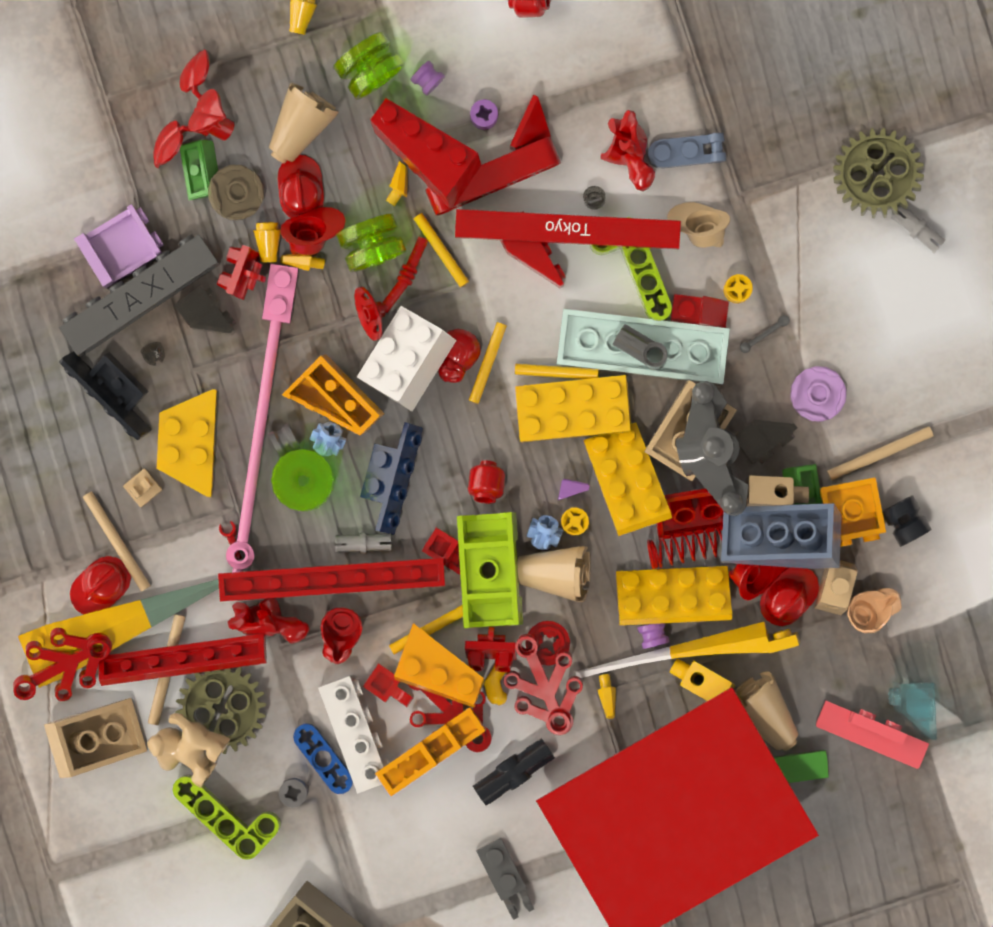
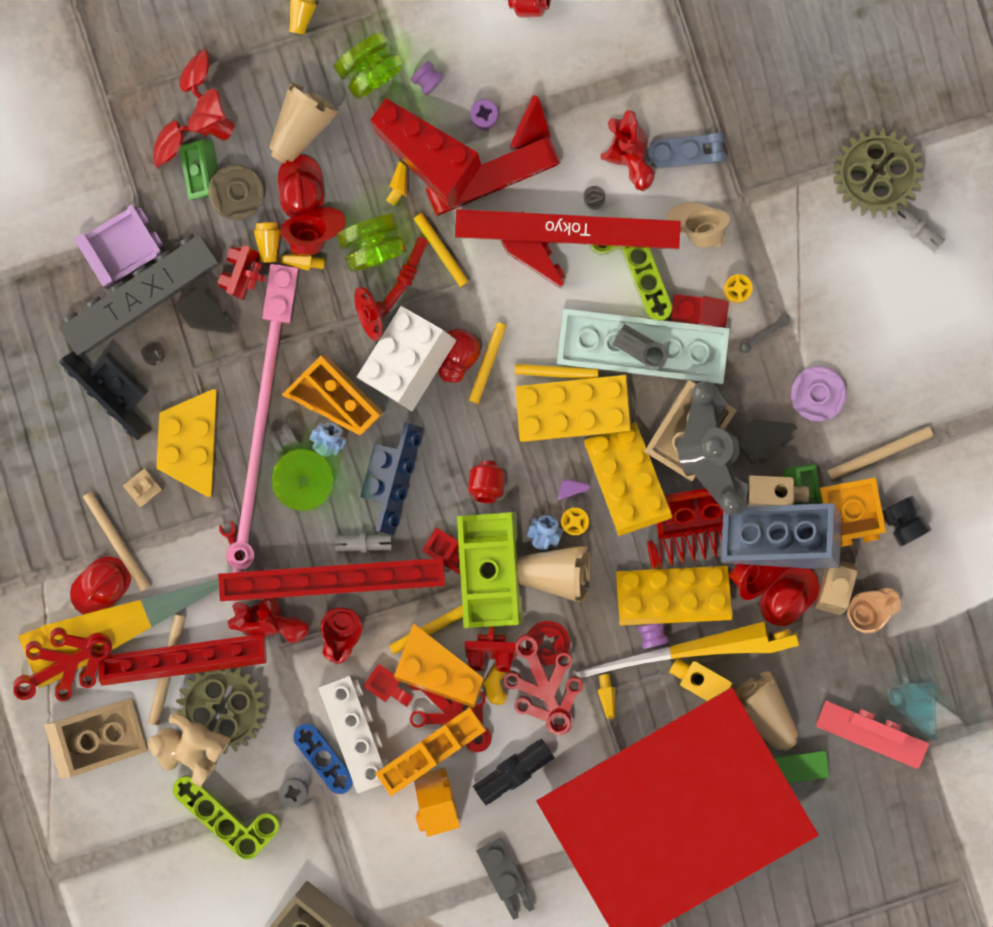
(436, 803): none -> light orange wedge

